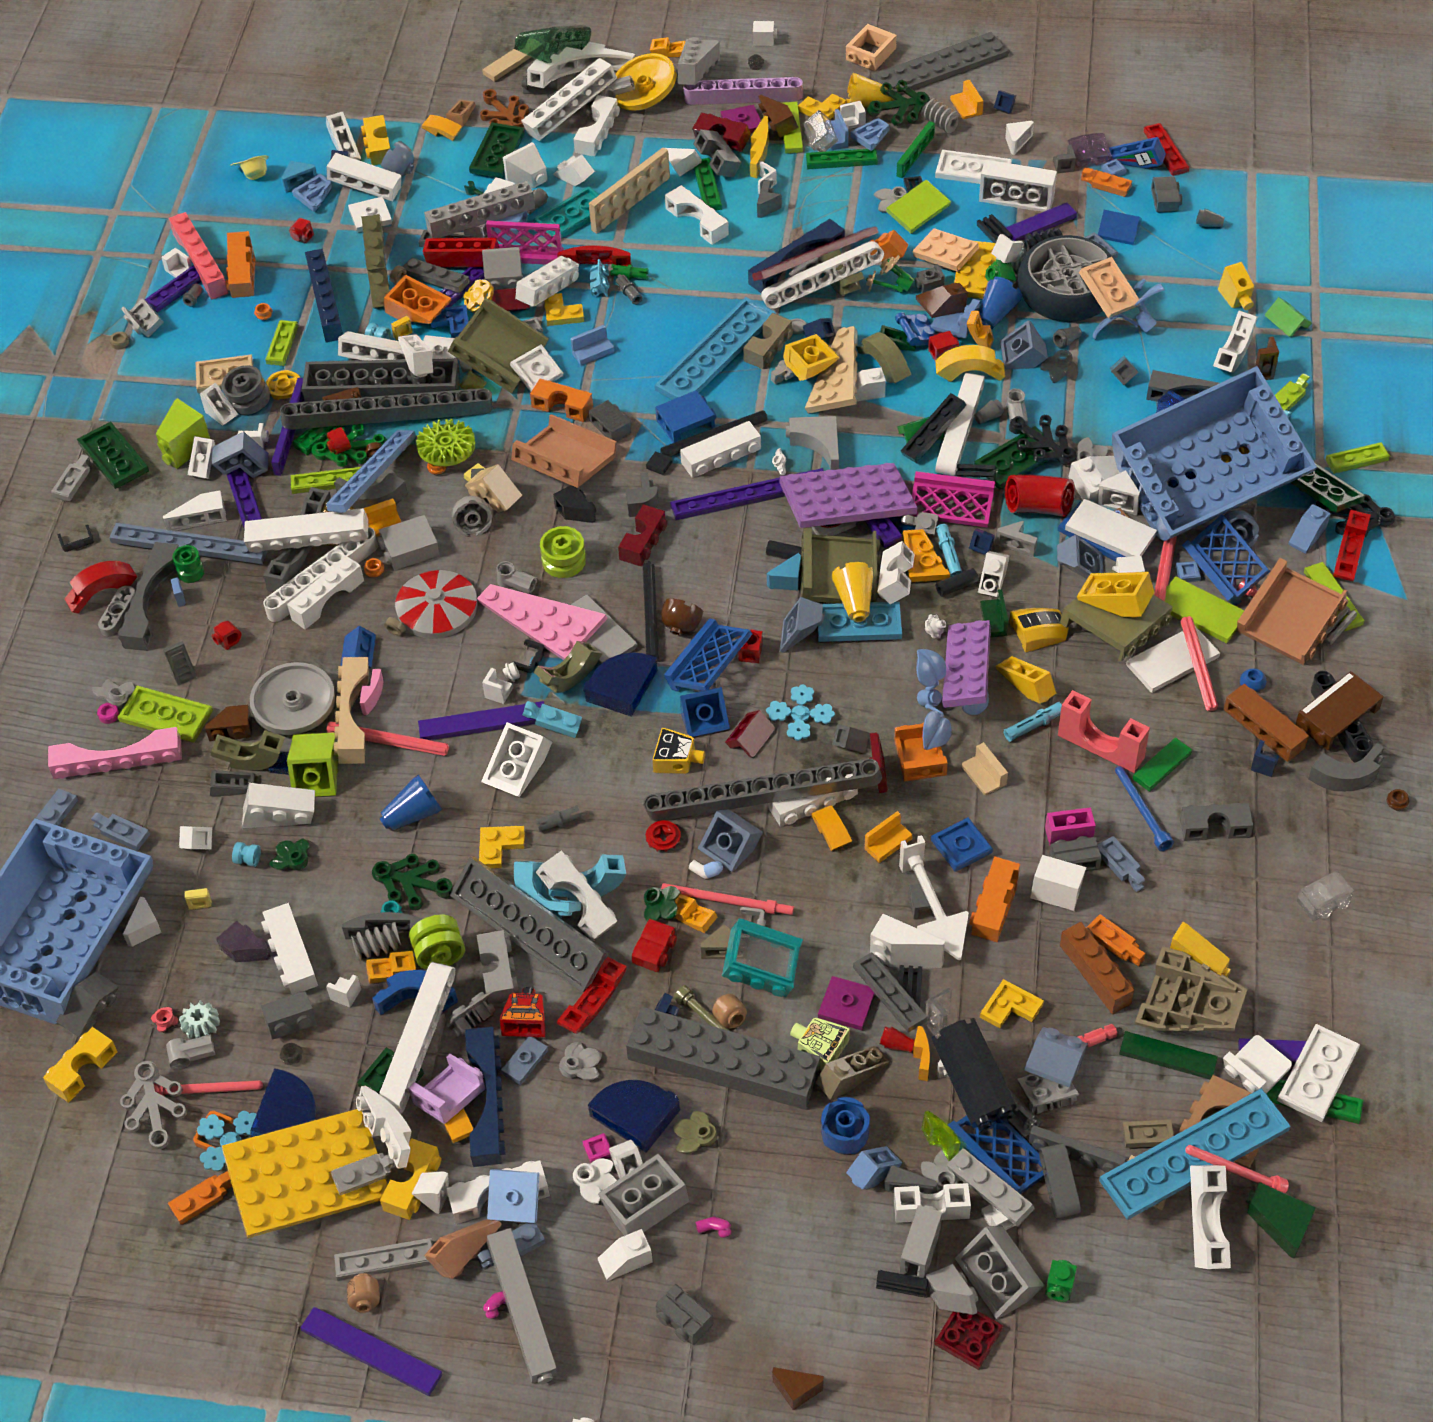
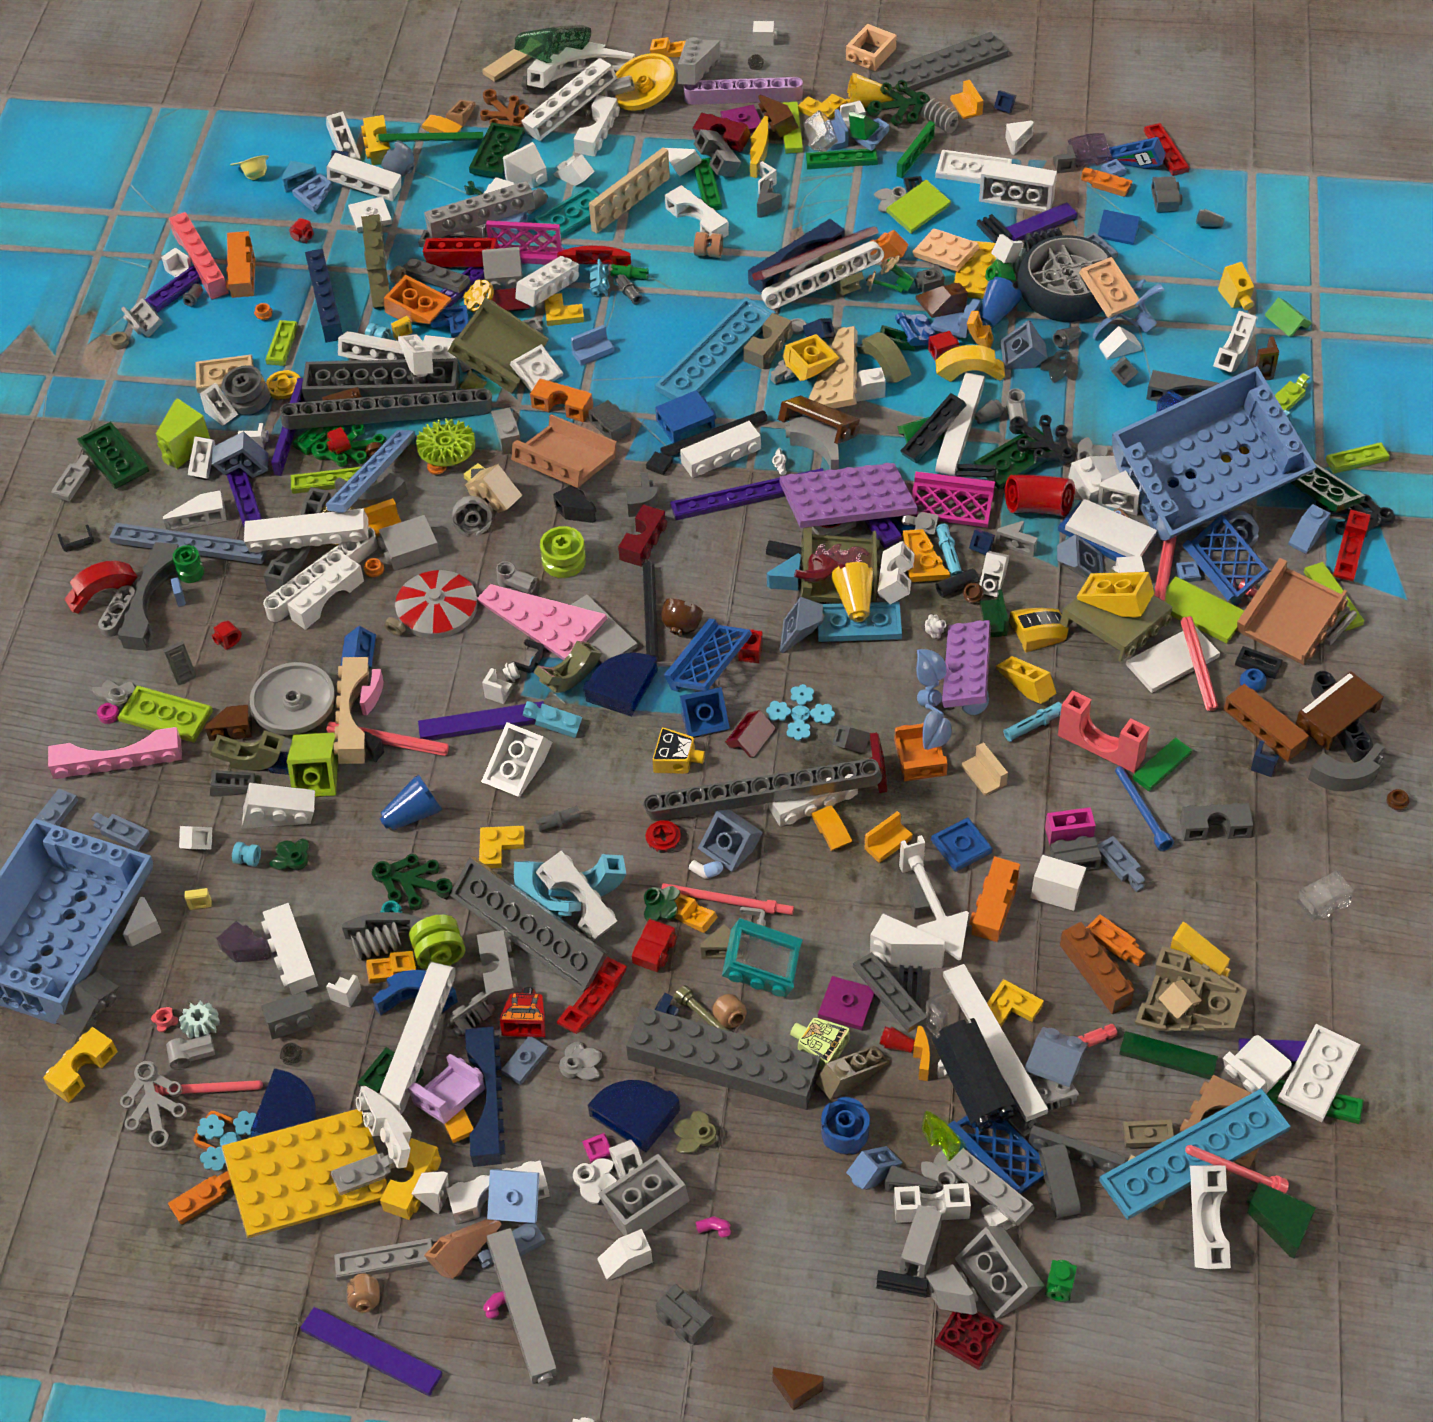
(374, 746): none -> black slope
(423, 137): none -> green tile
(506, 429): none -> light grey slope
(702, 247): none -> nougat wheel
(800, 405): none -> reddish brown panel
(827, 561): none -> piece
(862, 126): none -> green slope
(973, 593): none -> reddish brown plate
(1014, 1074): none -> white tile
(1119, 343): none -> white slope
(1179, 998): none -> tan panel
(1259, 662): none -> black tile

